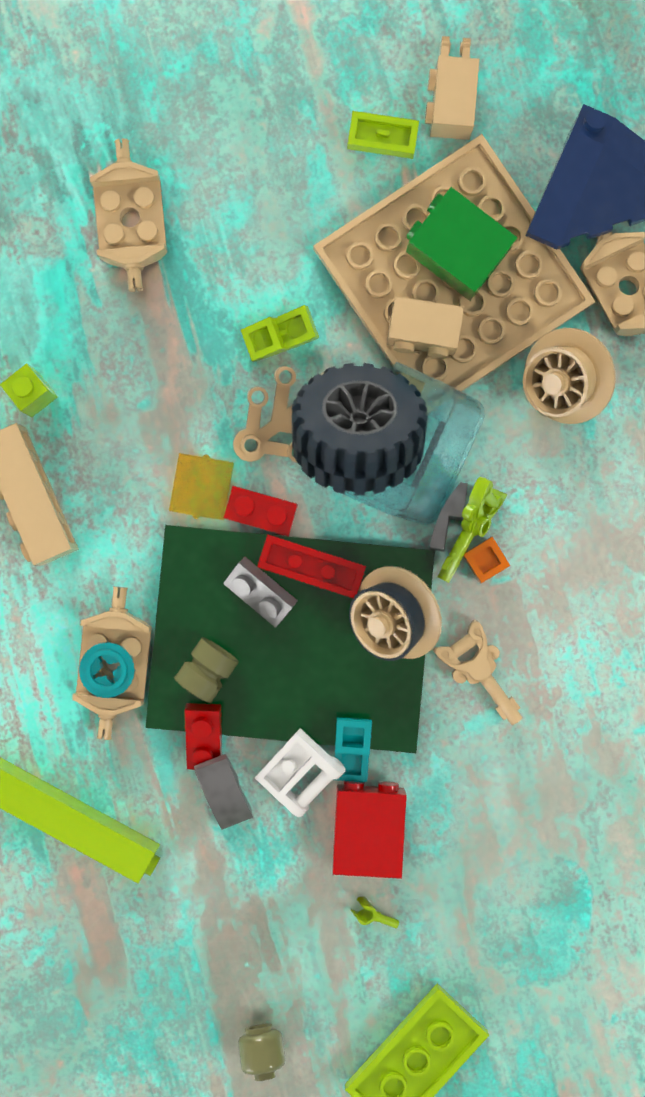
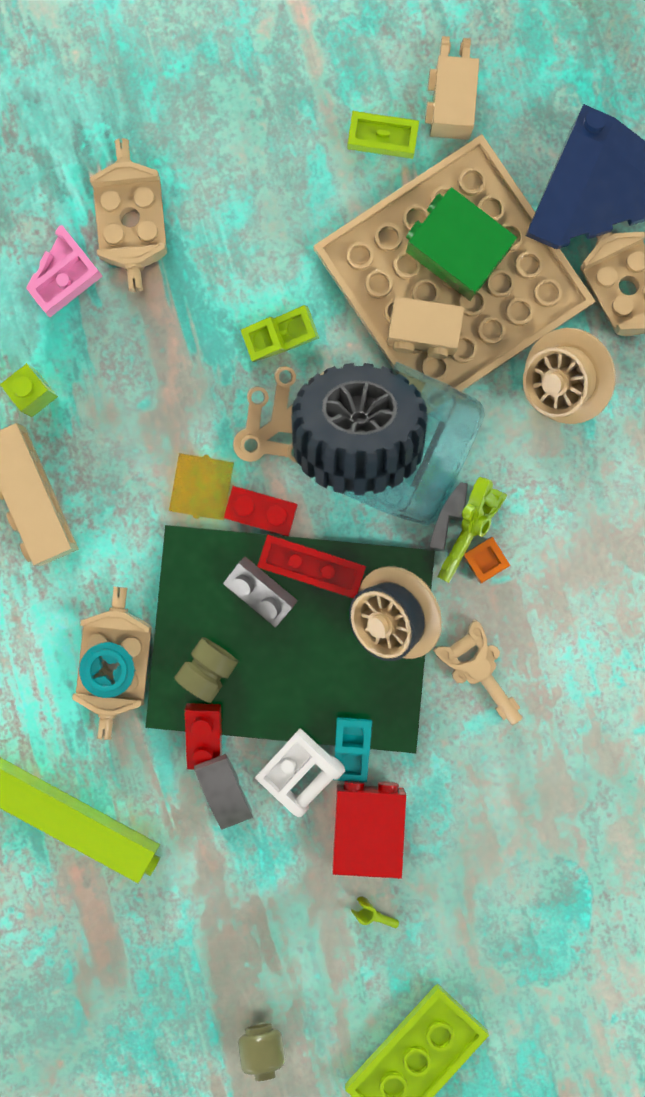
(62, 274): none -> bright pink wing

